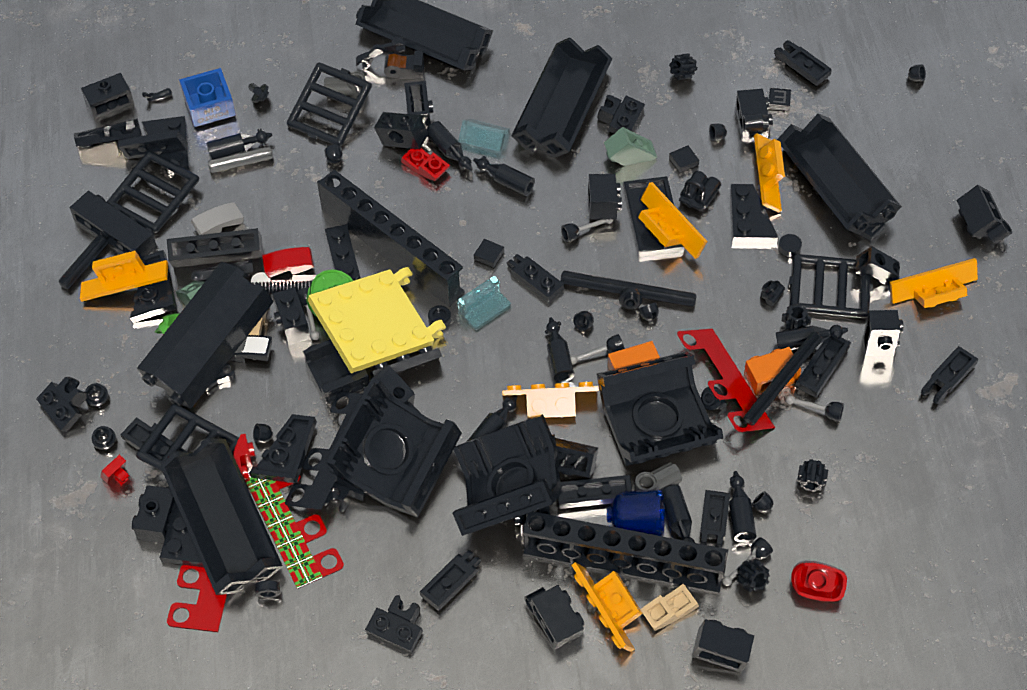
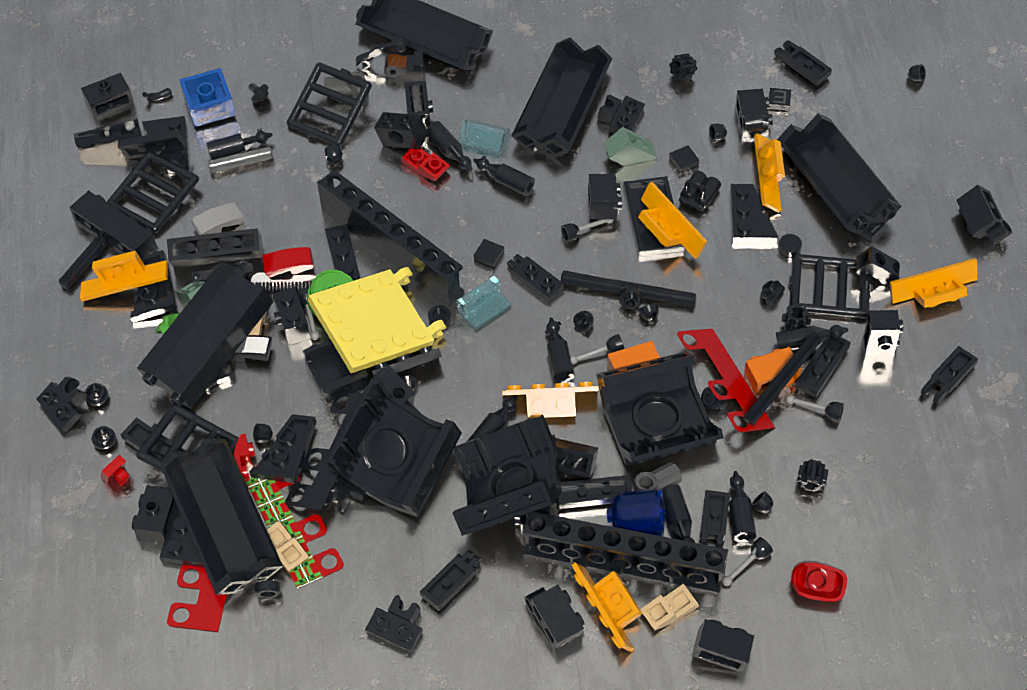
(287, 548): none -> tan slope
(413, 380): none -> black hinge
(753, 575): black gear -> none

